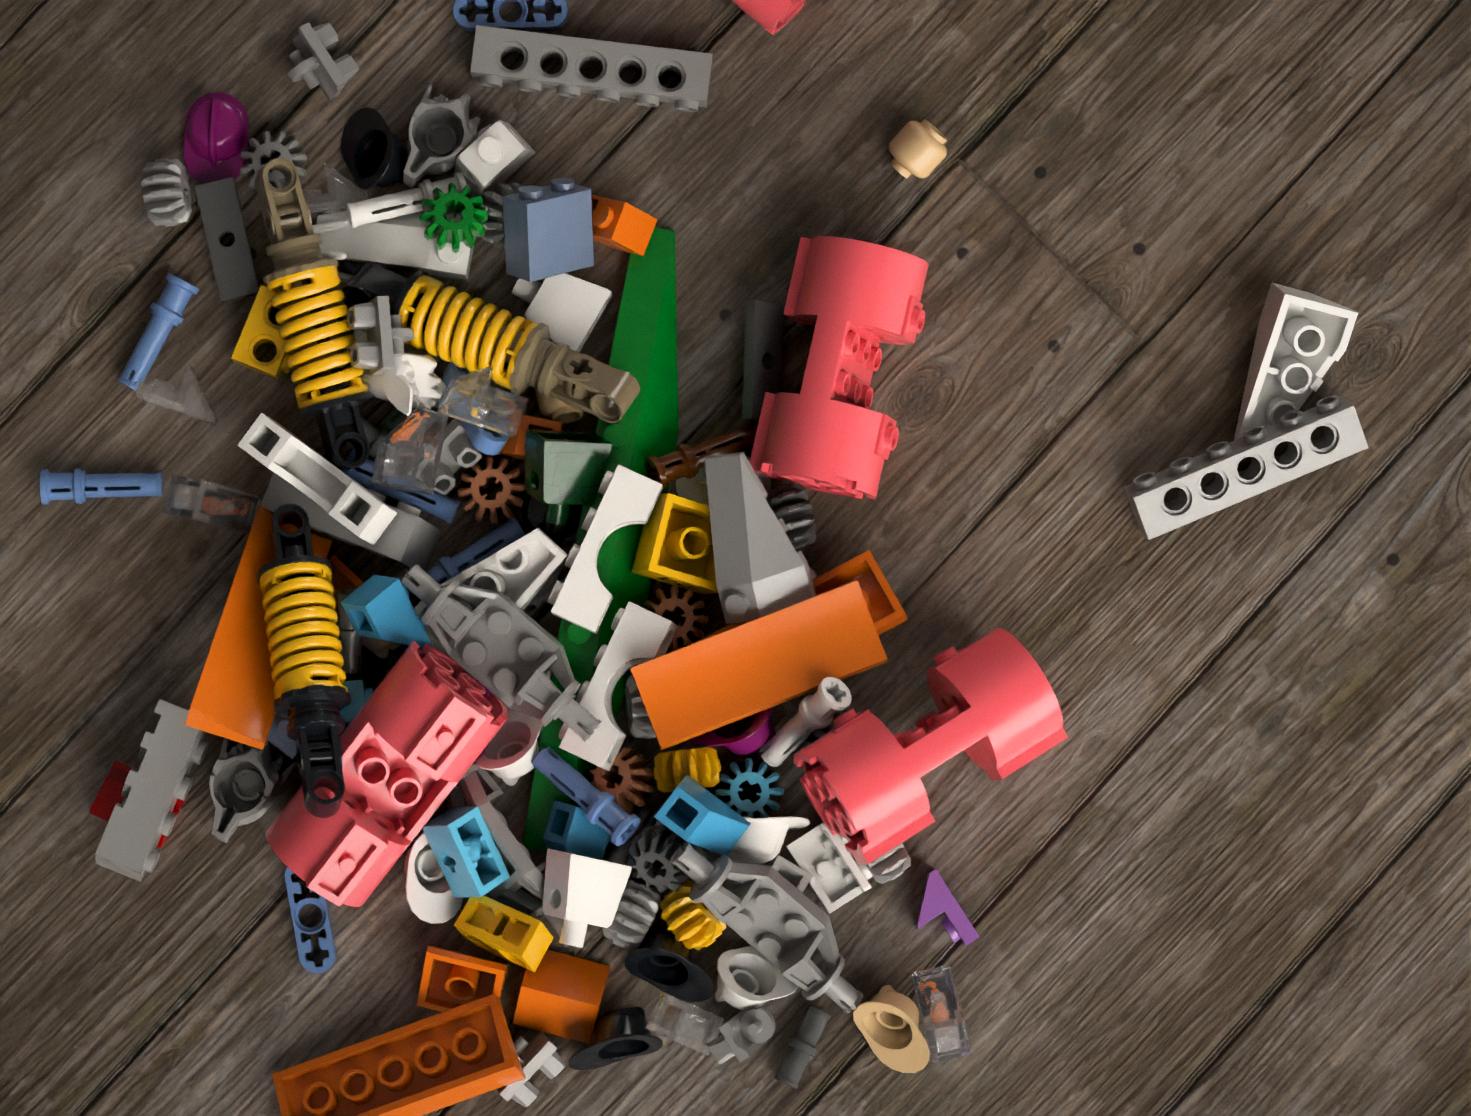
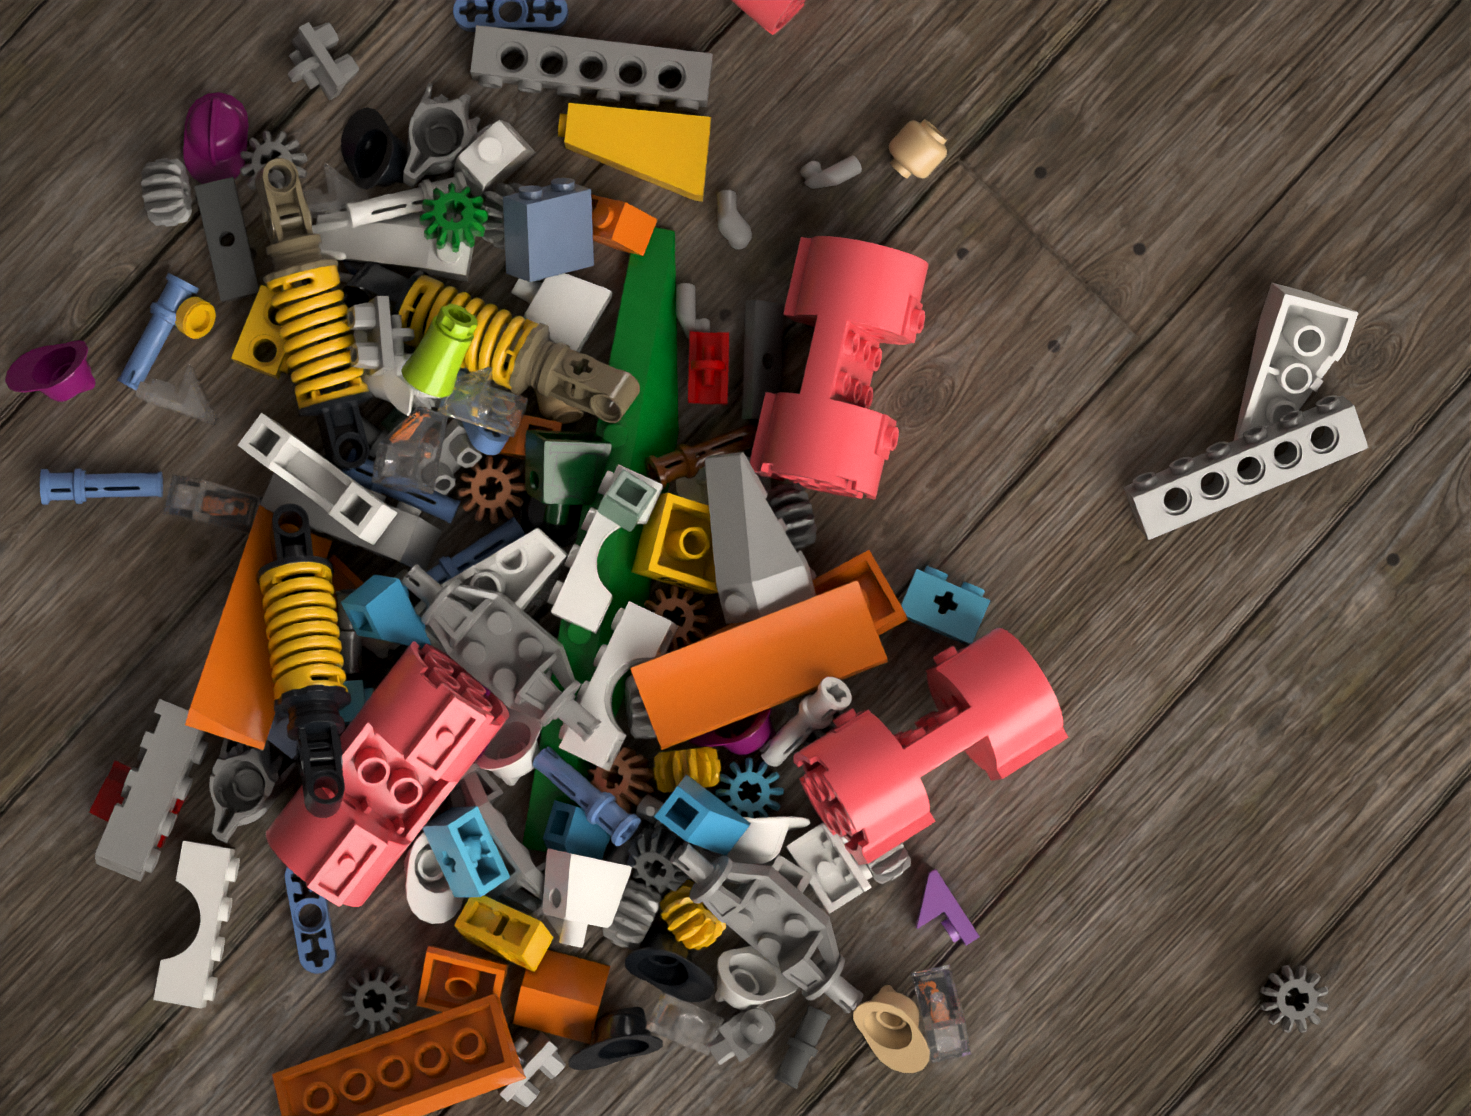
(53, 370): none -> magenta piece
(195, 317): none -> yellow tile
(206, 874): none -> white arch
(371, 1013): none -> dark grey gear
(441, 352): none -> lime plant
(626, 500): none -> sand green slope
(642, 143): none -> yellow slope
(648, 808): none -> light grey hand
(687, 310): none -> light grey arm
(708, 368): none -> red hips
(730, 221): none -> light grey arm
(831, 176): none -> light grey arm
(957, 624): none -> medium azure brick
(1288, 1011): none -> light grey gear

